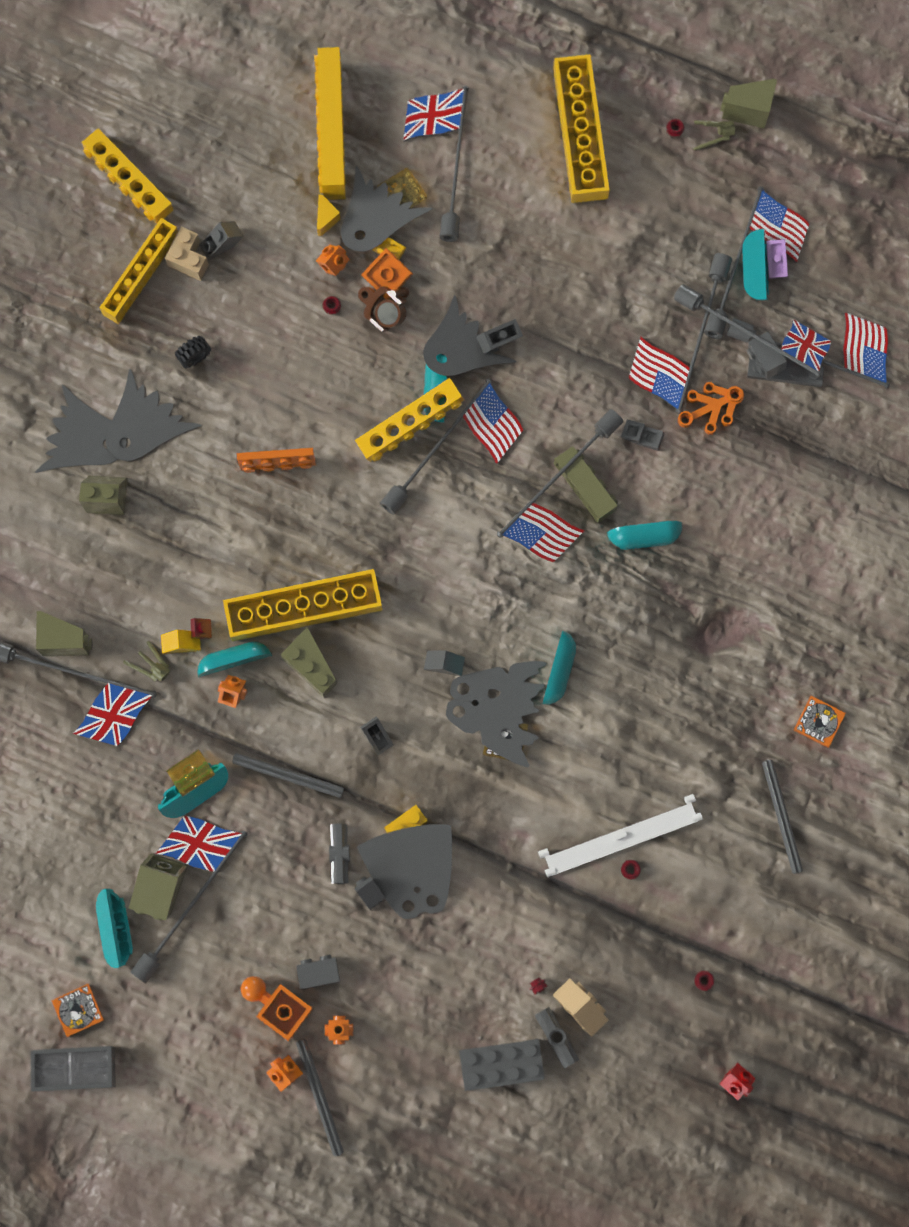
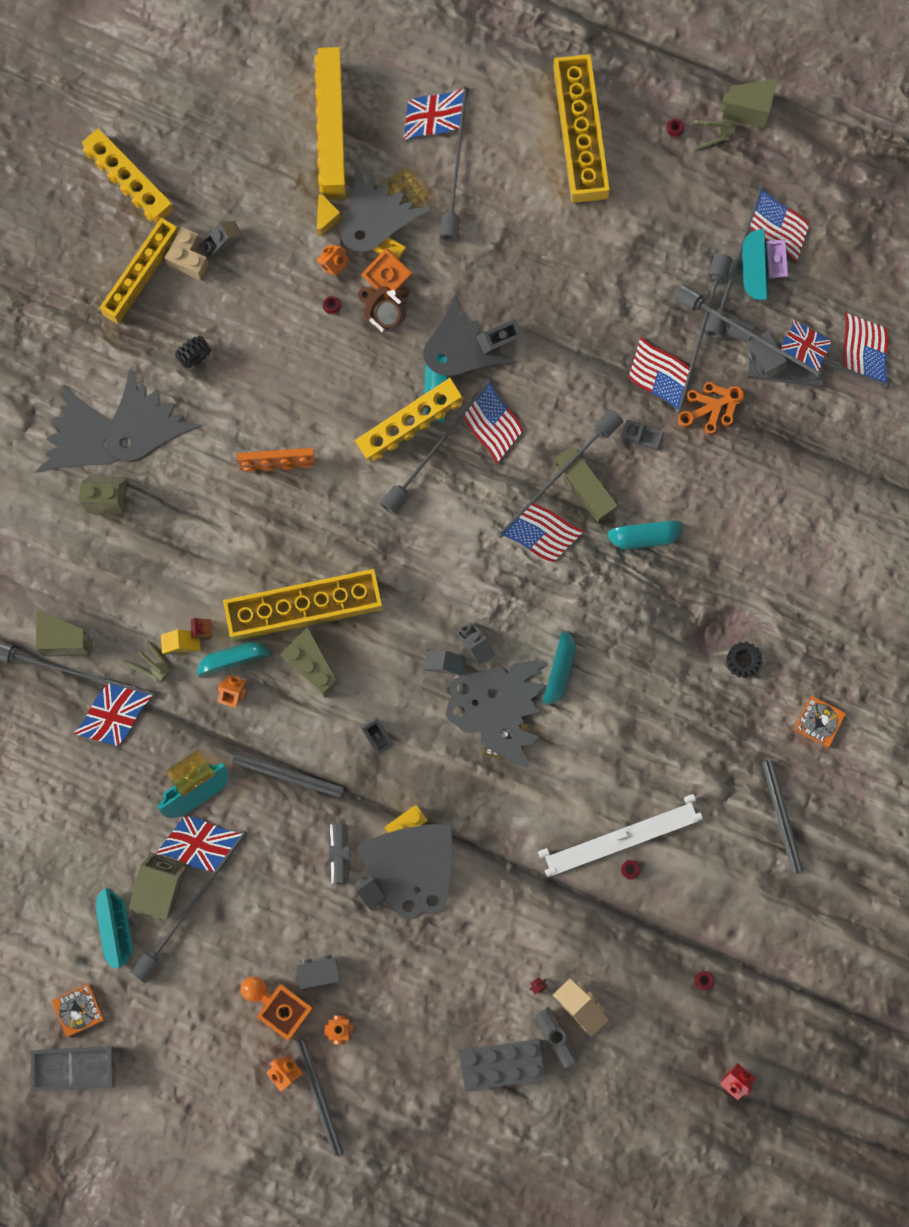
(475, 643): none -> dark grey slope
(752, 651): none -> black tyre

